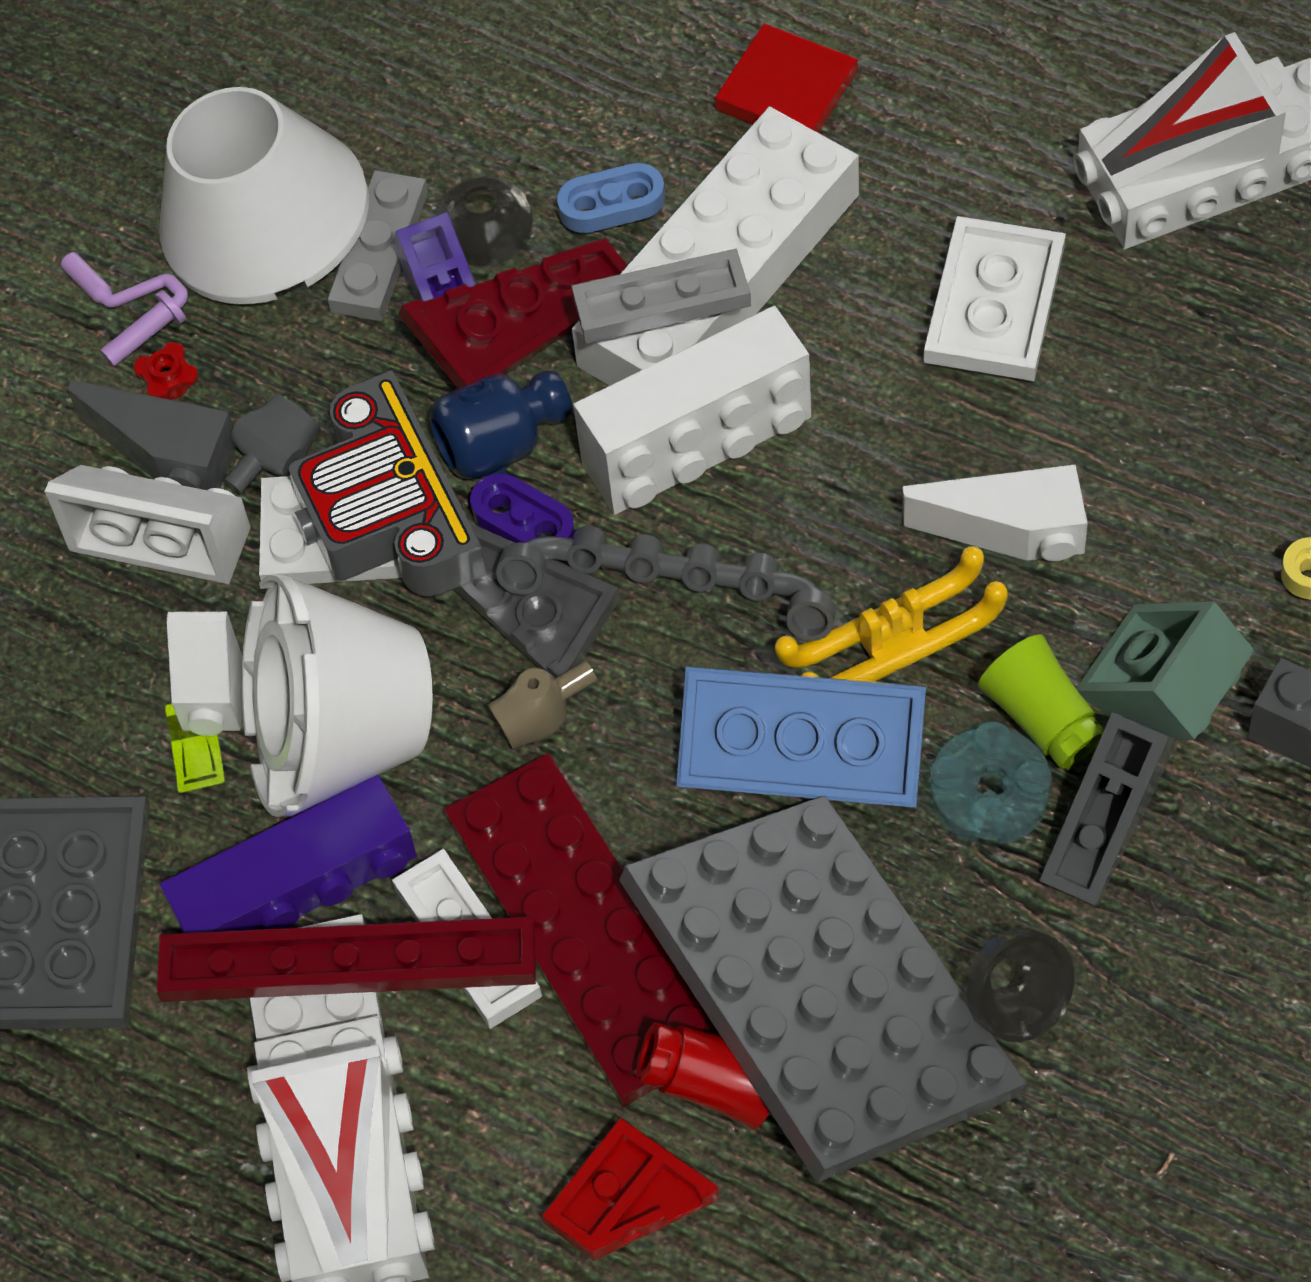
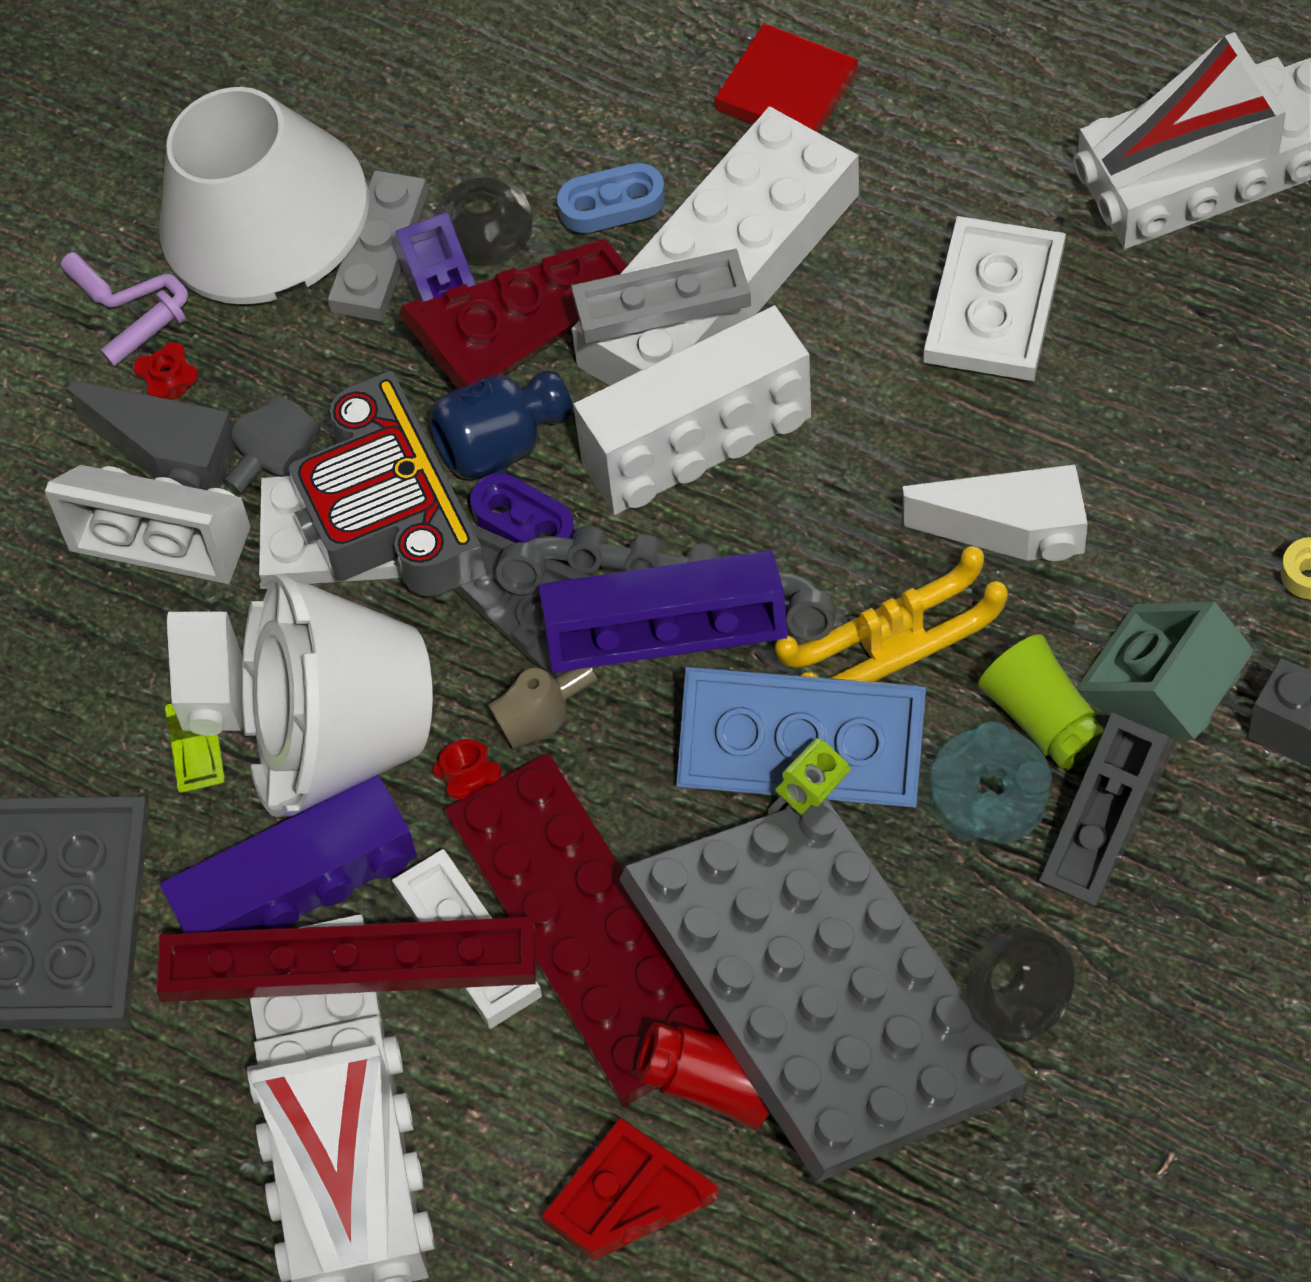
(466, 768): none -> red plate
(663, 611): none -> dark purple brick
(811, 777): none -> lime piece

